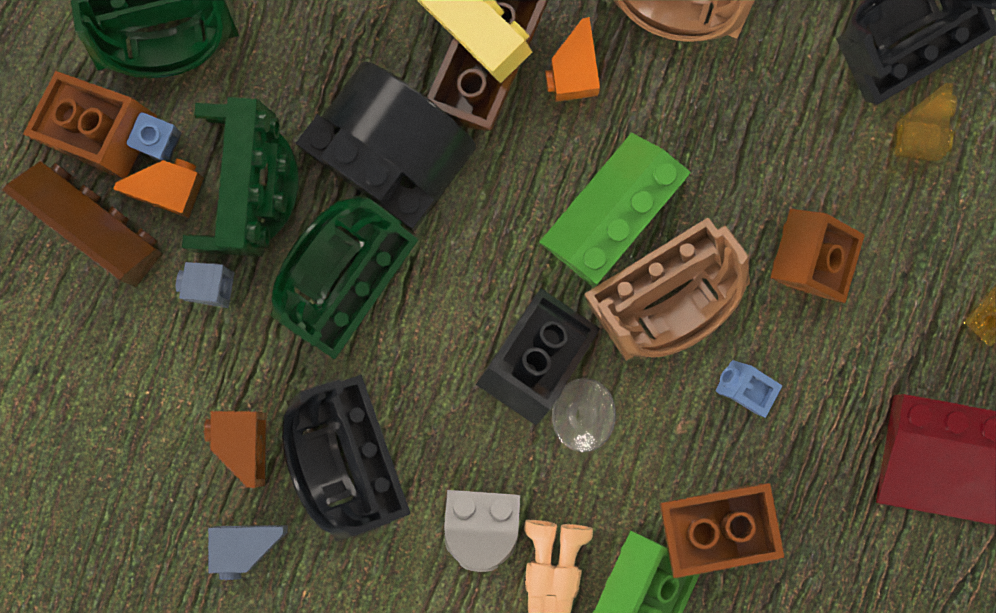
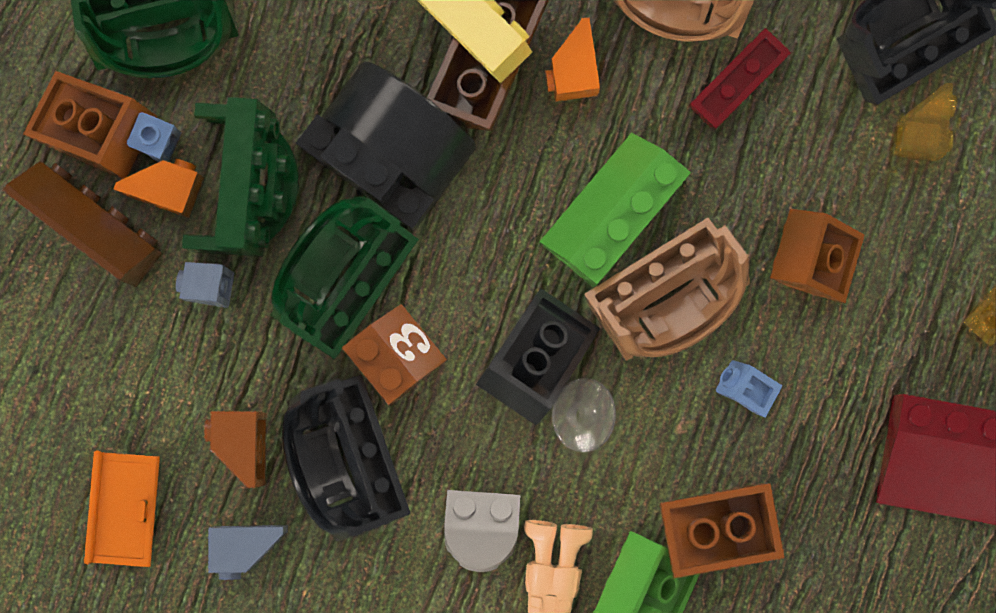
(118, 509): none -> orange door
(394, 354): none -> dark orange slope
(739, 79): none -> dark red plate

